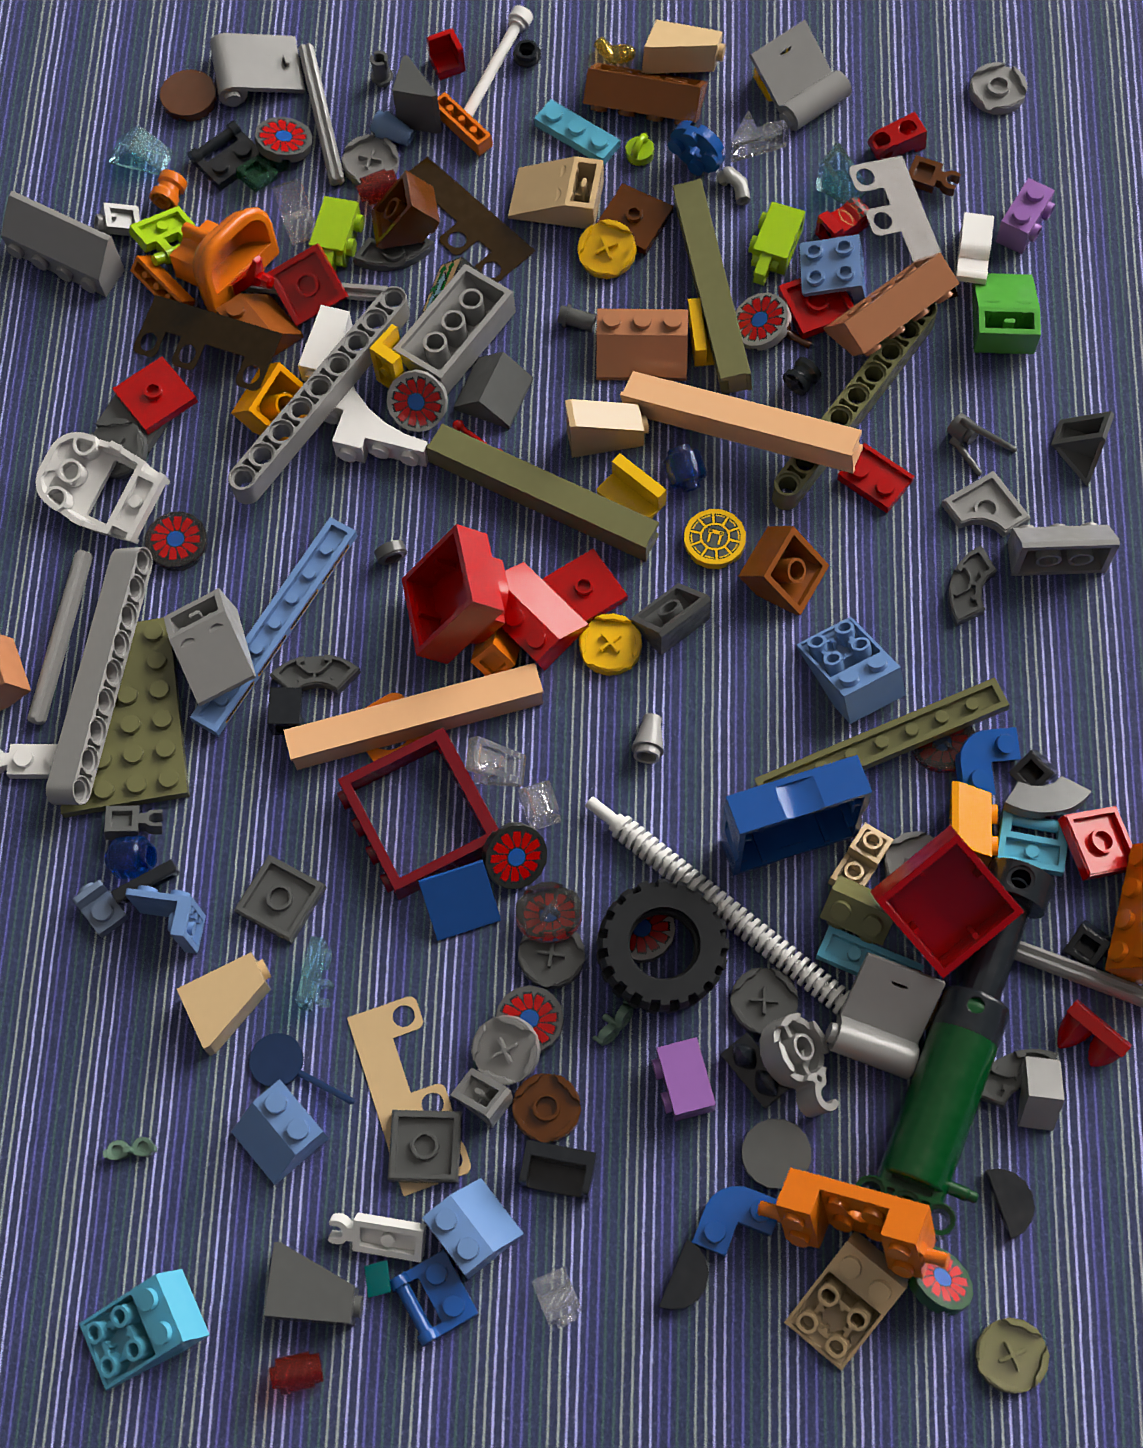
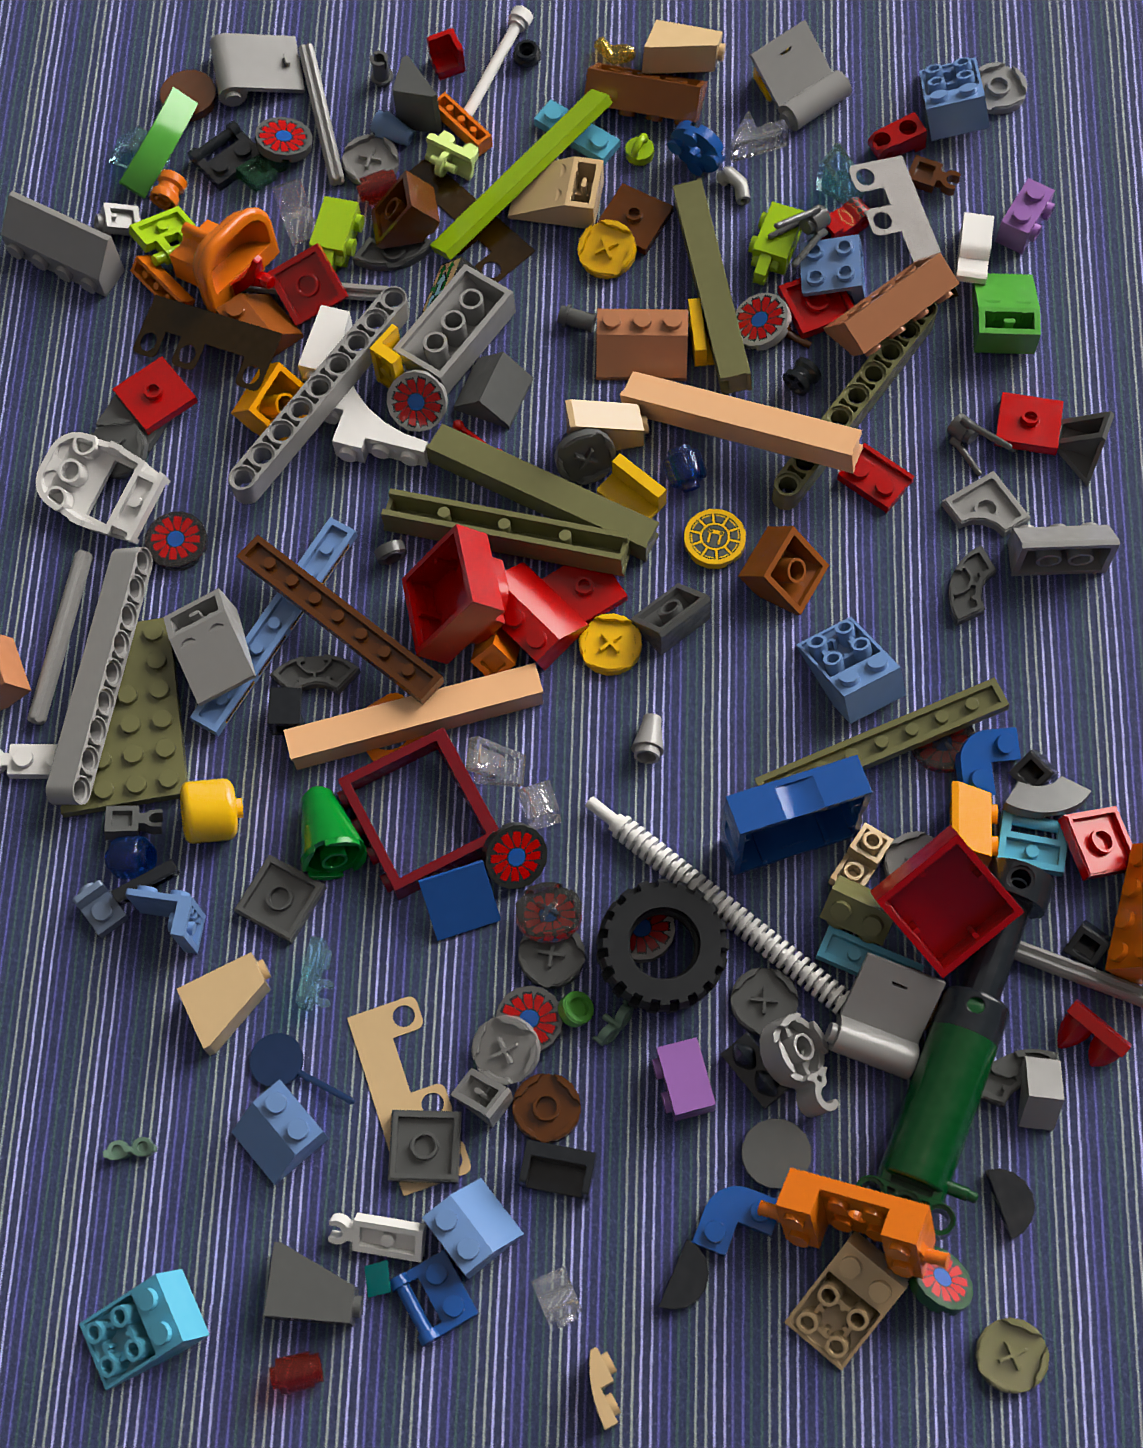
(158, 143): none -> bright green slope
(209, 810): none -> yellow head
(328, 837): none -> green cone
(341, 619): none -> reddish brown plate
(451, 157): none -> yellowish green hips
(510, 531): none -> olive tile
(521, 174): none -> lime tile
(575, 1009): none -> bright green tile
(585, 456): none -> dark grey tile
(600, 1376): none -> tan slope
(811, 222): none -> dark grey plant
(954, 98): none -> medium blue slope
(1030, 422): none -> red plate

